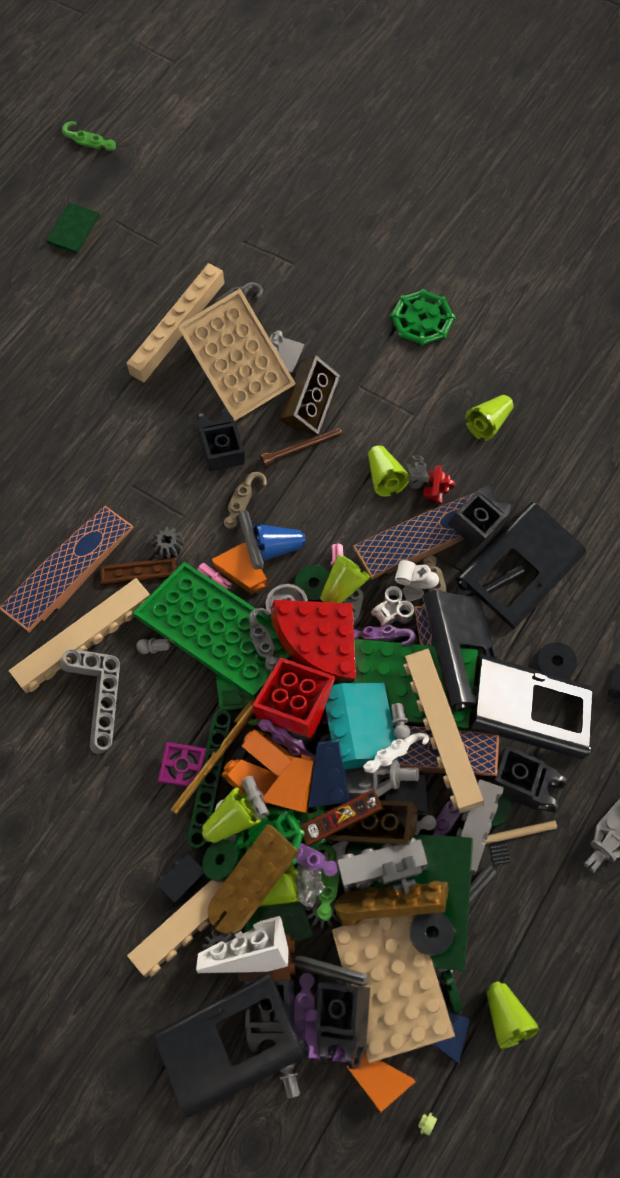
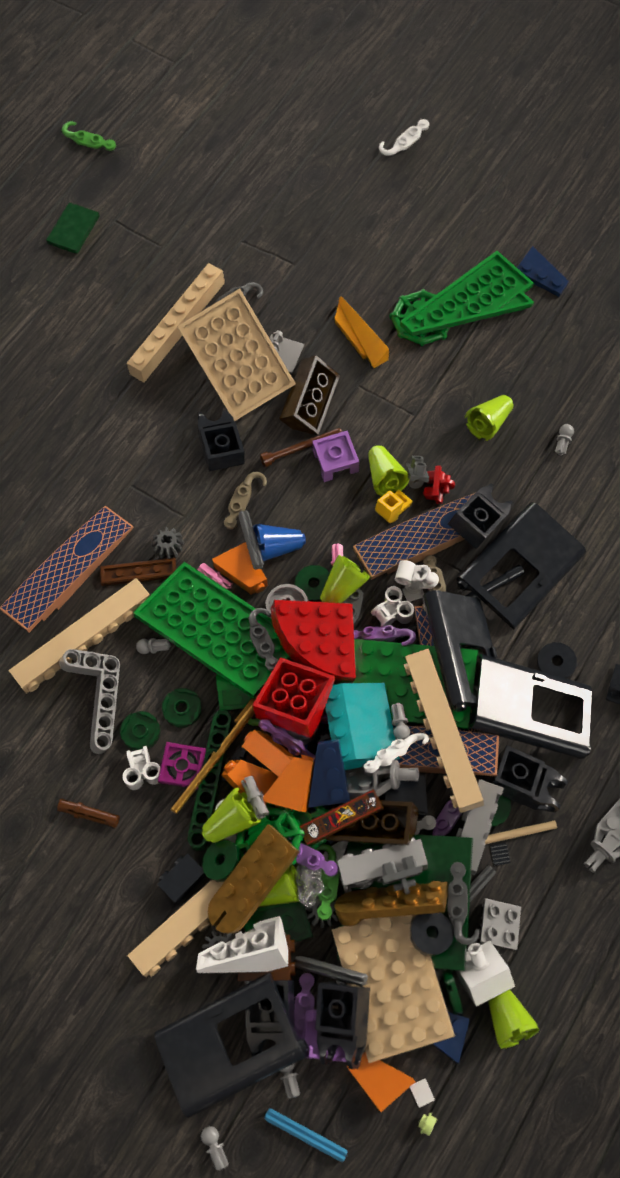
(80, 810): none -> reddish brown pin
(140, 730): none -> dark green tile
(141, 766): none -> white piece
(185, 718): none -> dark green tile
(210, 1137): none -> light grey axle
(306, 1135): none -> dark azure axle
(335, 454): none -> medium lavender panel
(360, 334): none -> light orange wedge
(392, 505): none -> yellow brick
(406, 139): none -> white piece
(422, 1093): none -> white sticker
(459, 904): none -> dark grey piece
(481, 293): none -> green wing
(485, 973): none -> white brick
(500, 924): none -> light grey hinge
(542, 273): none -> dark blue wing
(566, 431): none -> light grey axle

